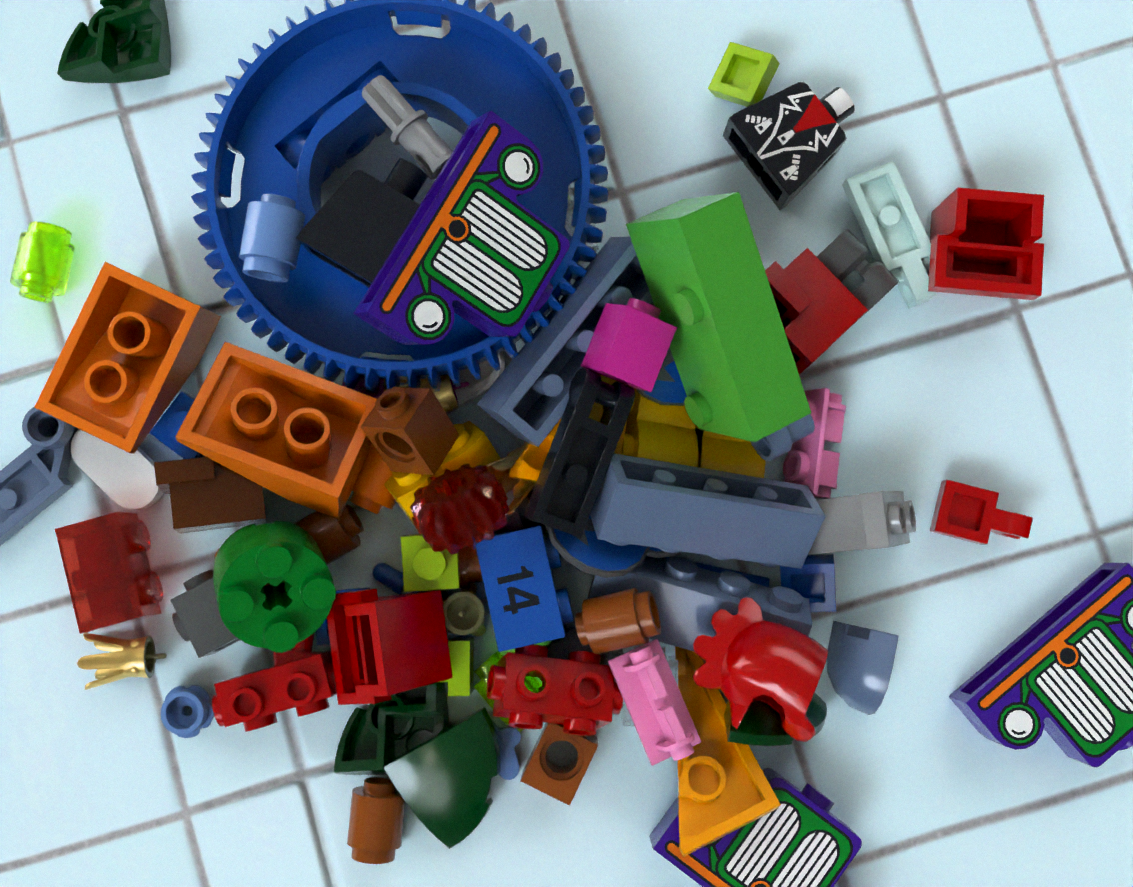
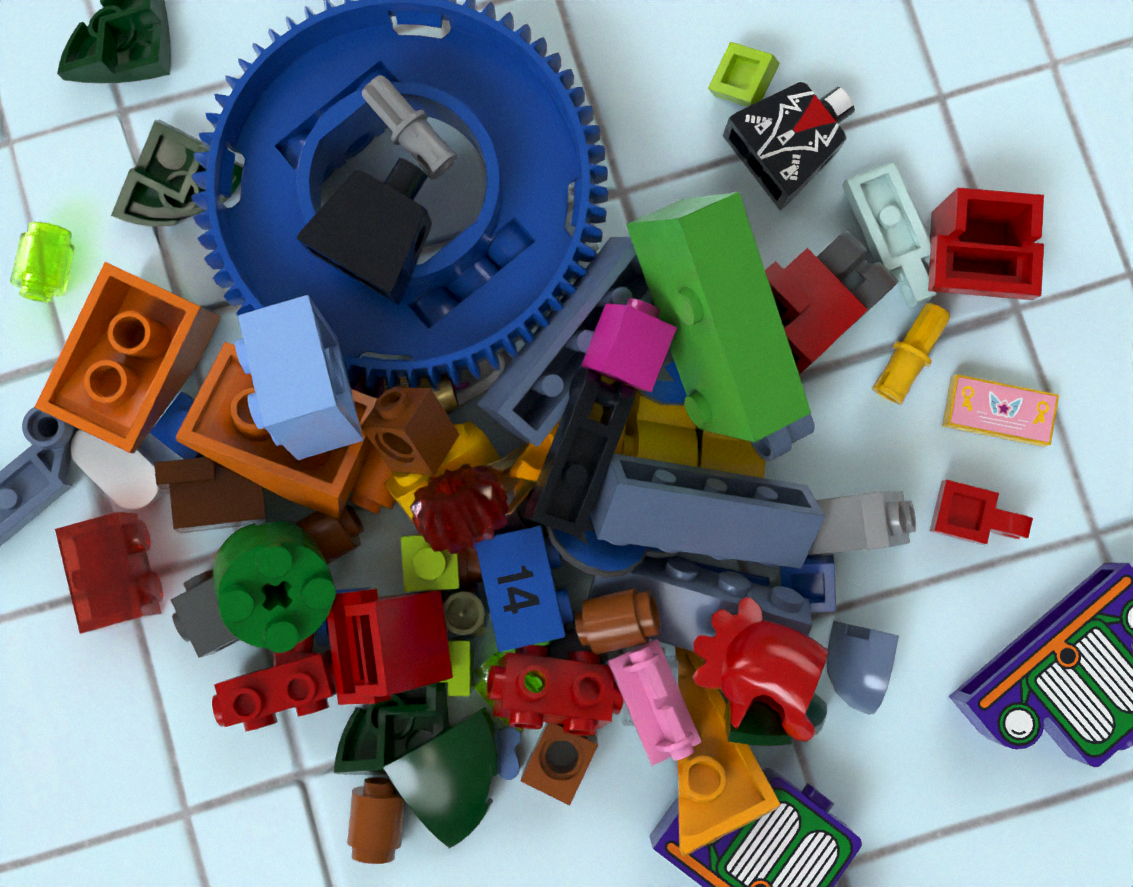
(125, 659): pearl gold piece -> none
(161, 183): none -> dark green brick
(173, 711): medium blue plate -> none
(270, 238): medium blue brick -> none
(297, 378): none -> light blue brick
(389, 577): blue piece -> none
(470, 245): brick -> none
(807, 460): bright pink hinge -> none
(911, 354): none -> yellow axle
(1000, 410): none -> bright pink tile

